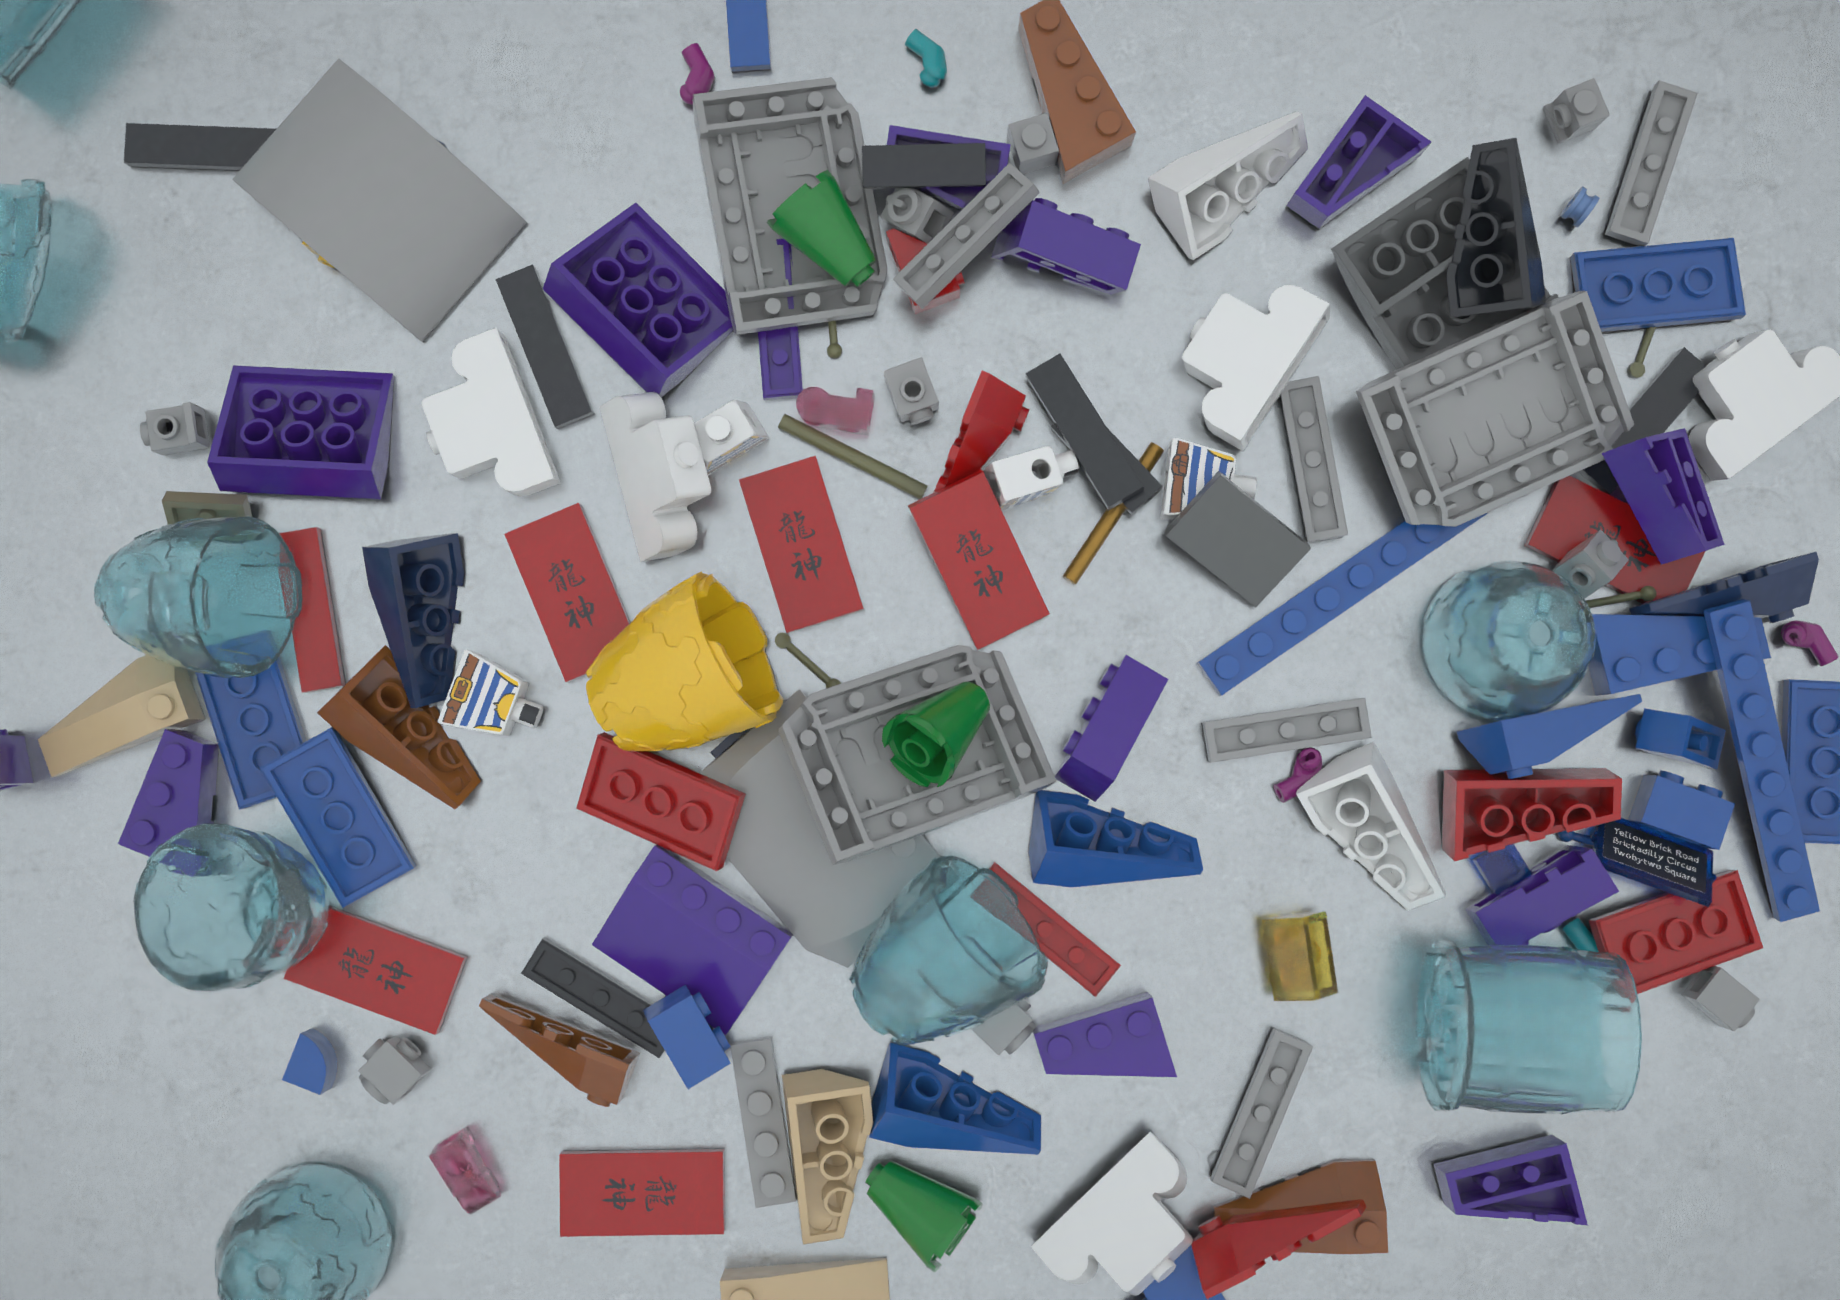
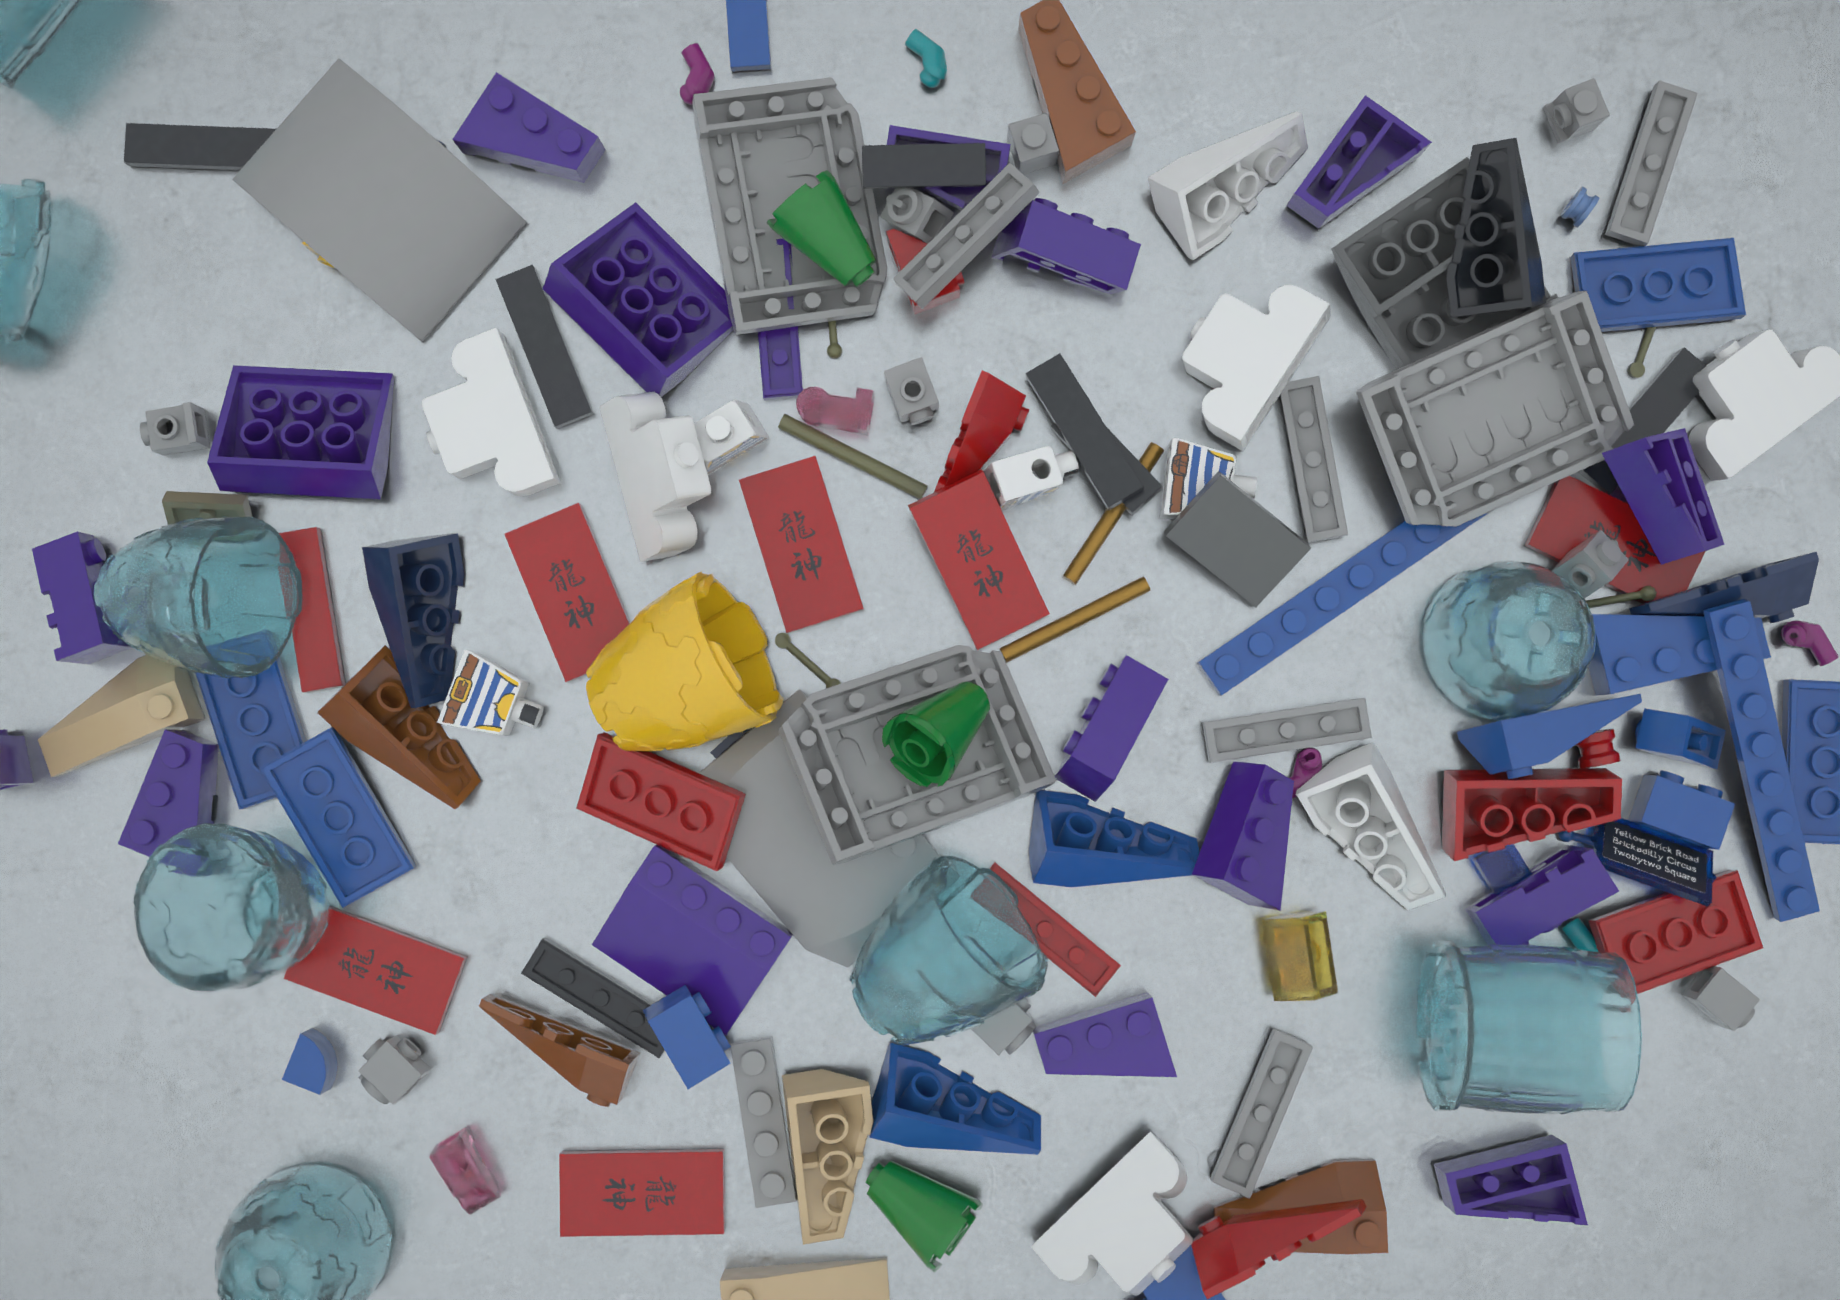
(68, 573): none -> dark purple wedge
(527, 132): none -> dark purple wedge
(1075, 619): none -> pearl gold bar
(1249, 836): none -> dark purple wedge
(1598, 749): none -> red wheel

